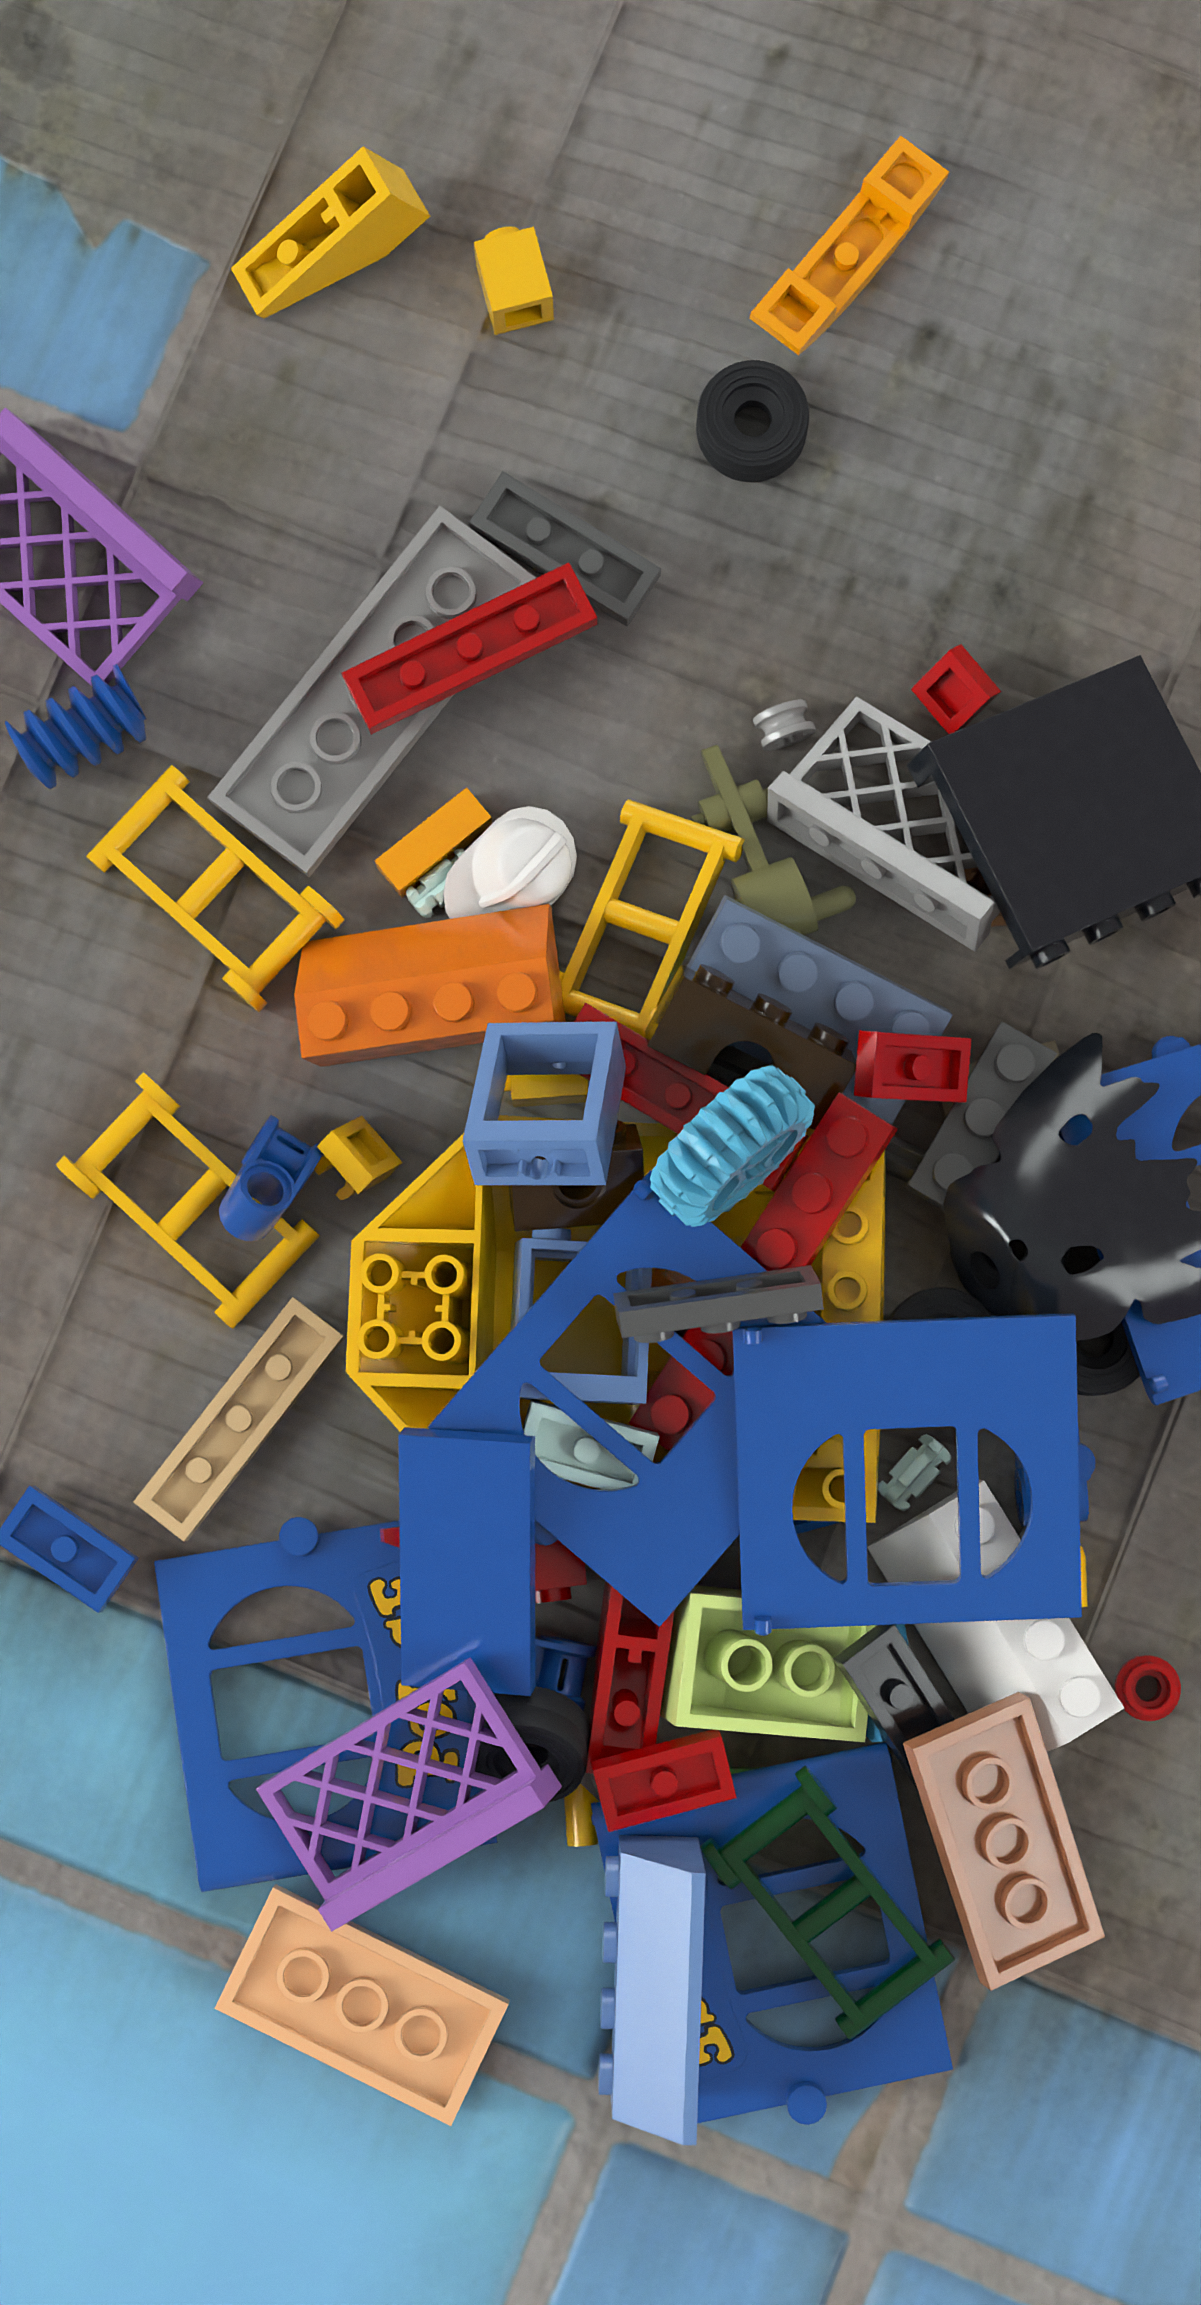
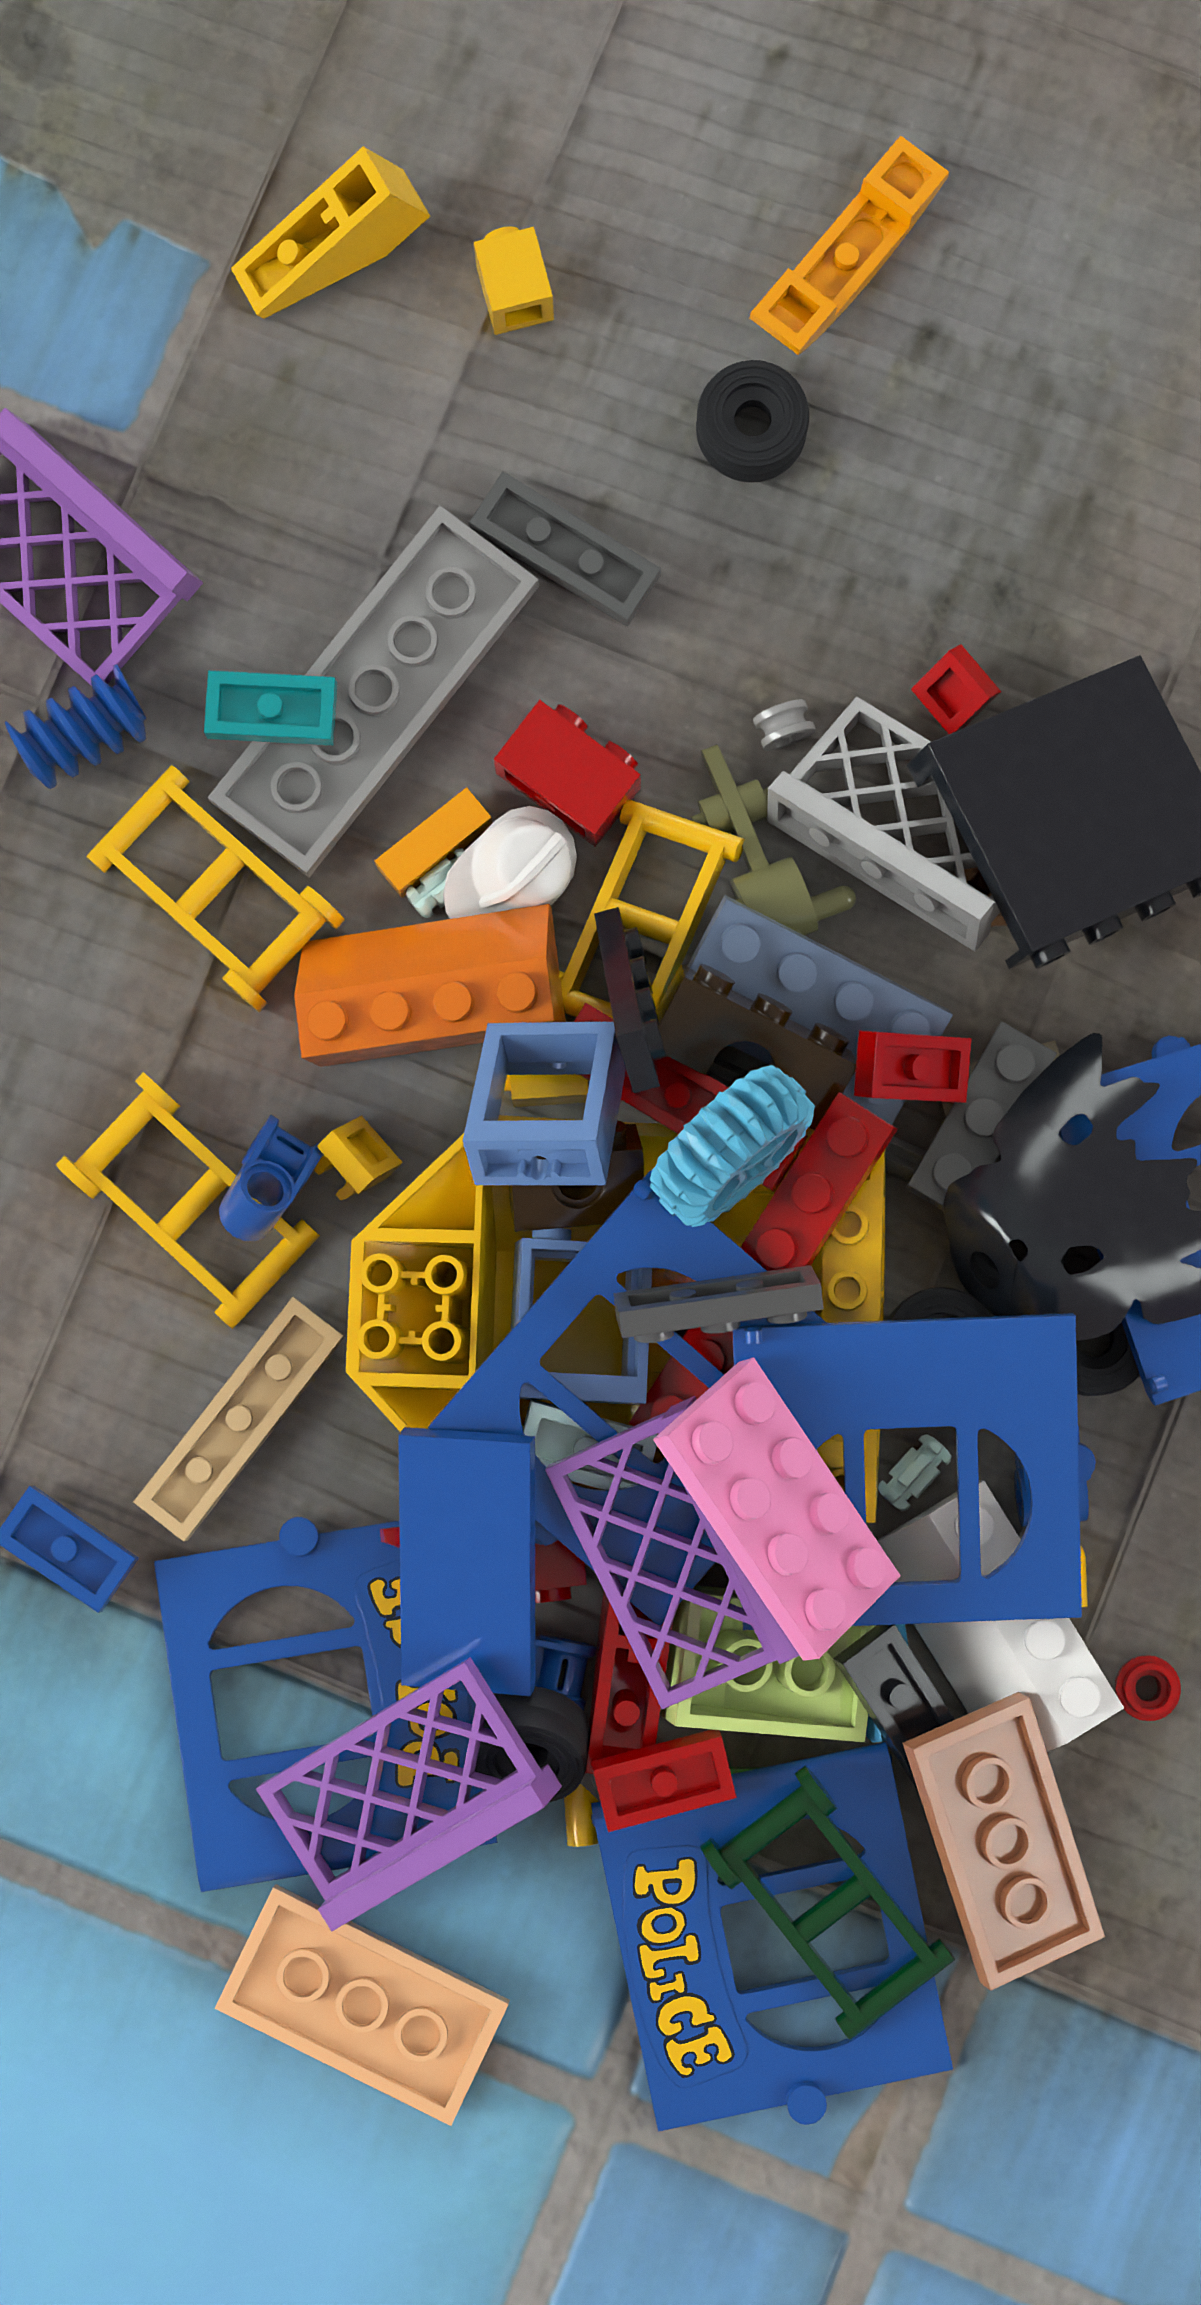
(270, 707): none -> teal plate
(470, 648): red plate -> none
(568, 770): none -> red brick
(630, 999): none -> black plate
(655, 1984): slope -> none
(754, 1611): none -> medium lavender fence
(777, 1508): none -> bright pink plate

